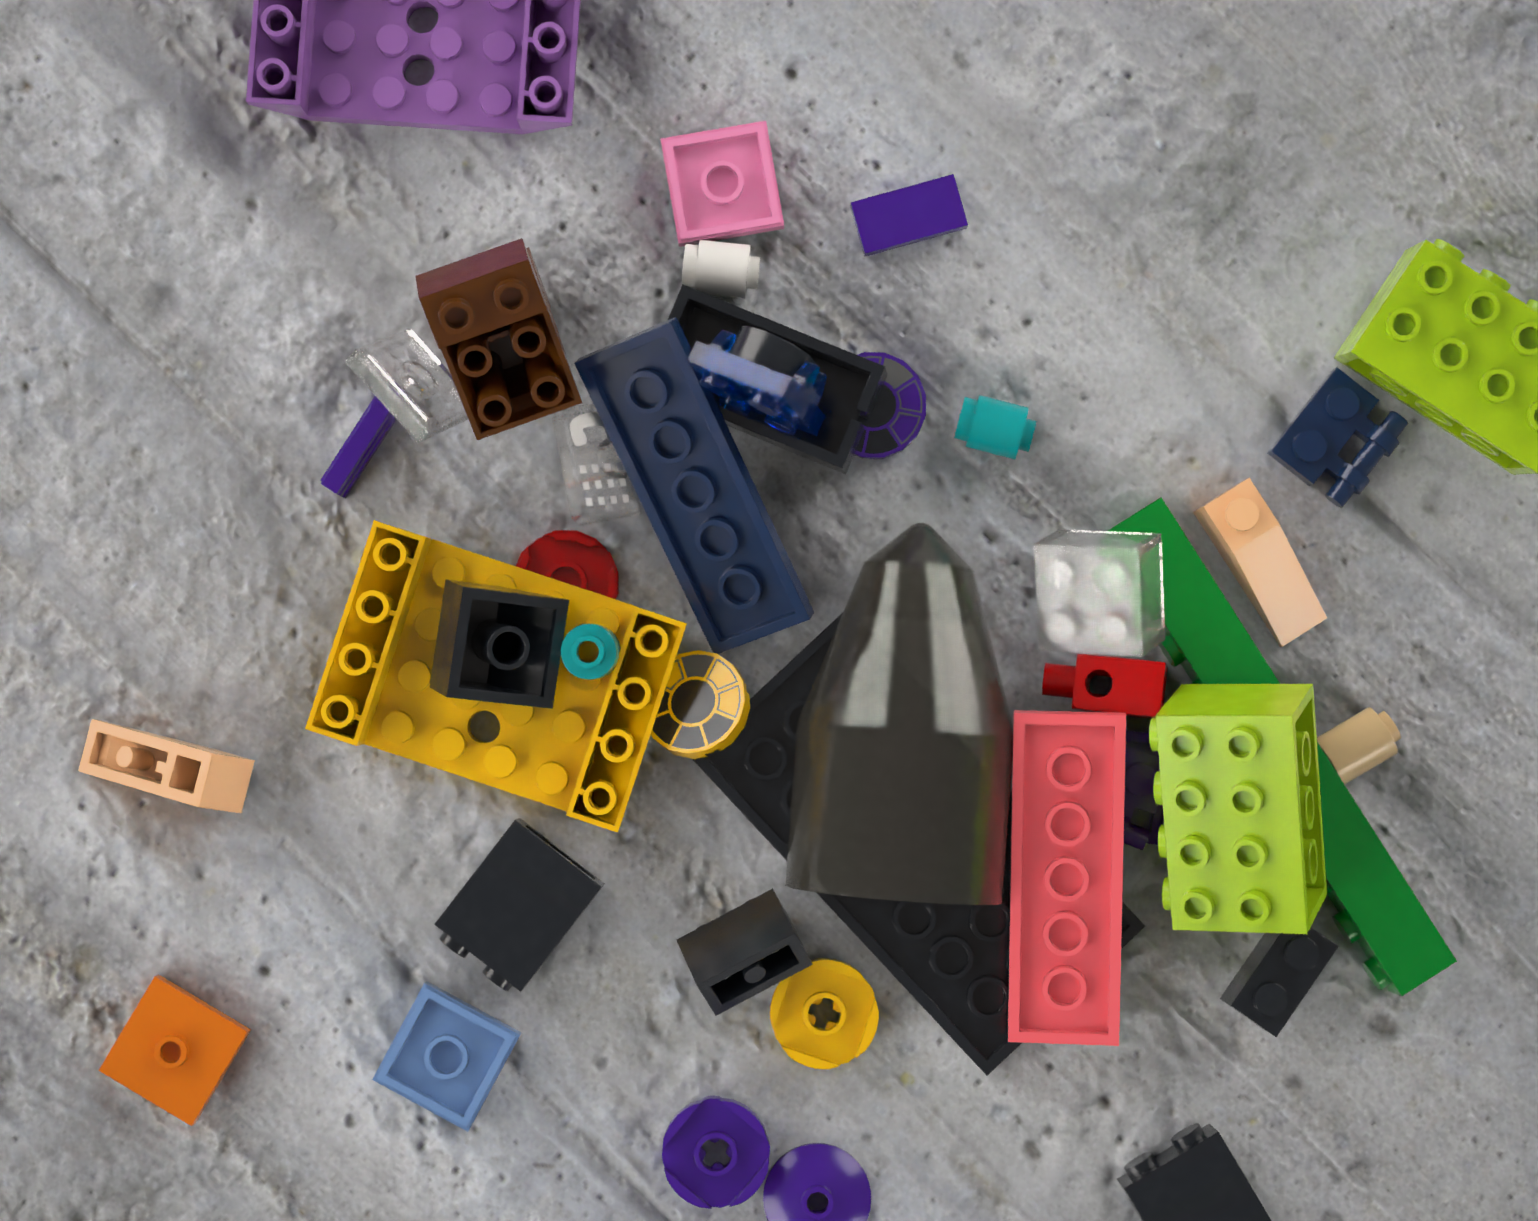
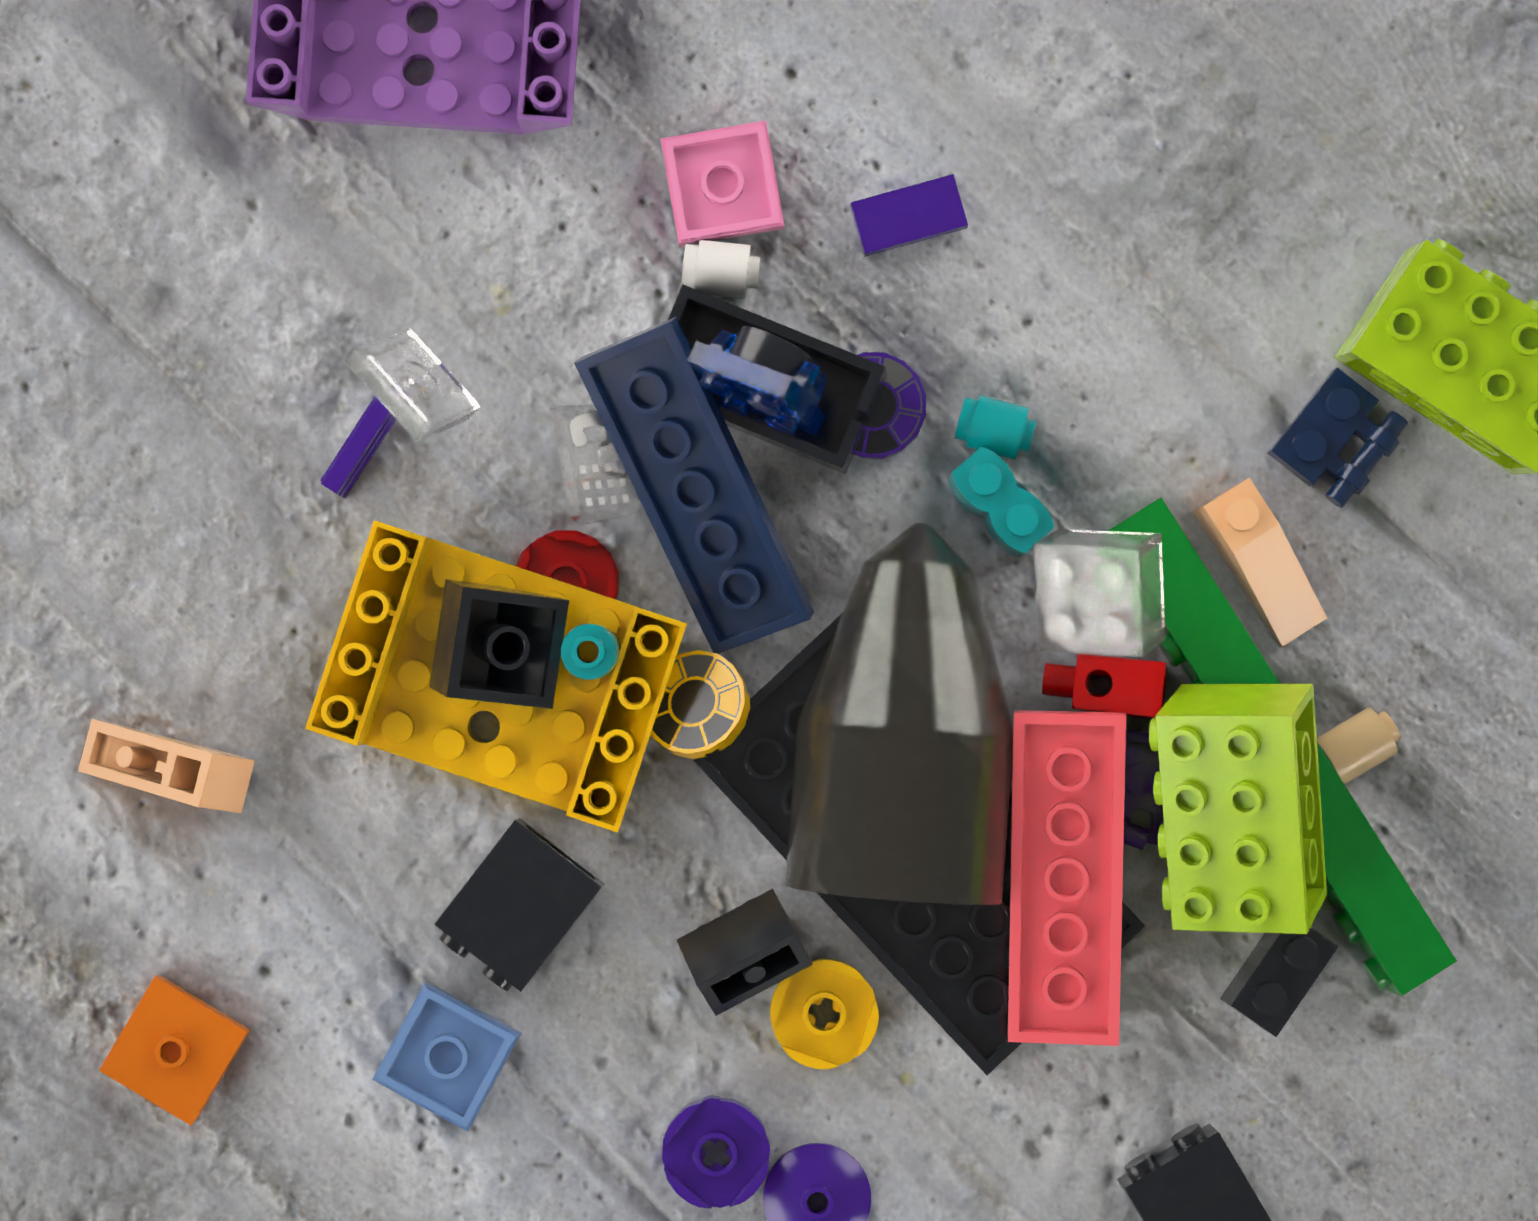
(498, 338): reddish brown brick -> none
(990, 491): none -> teal brick

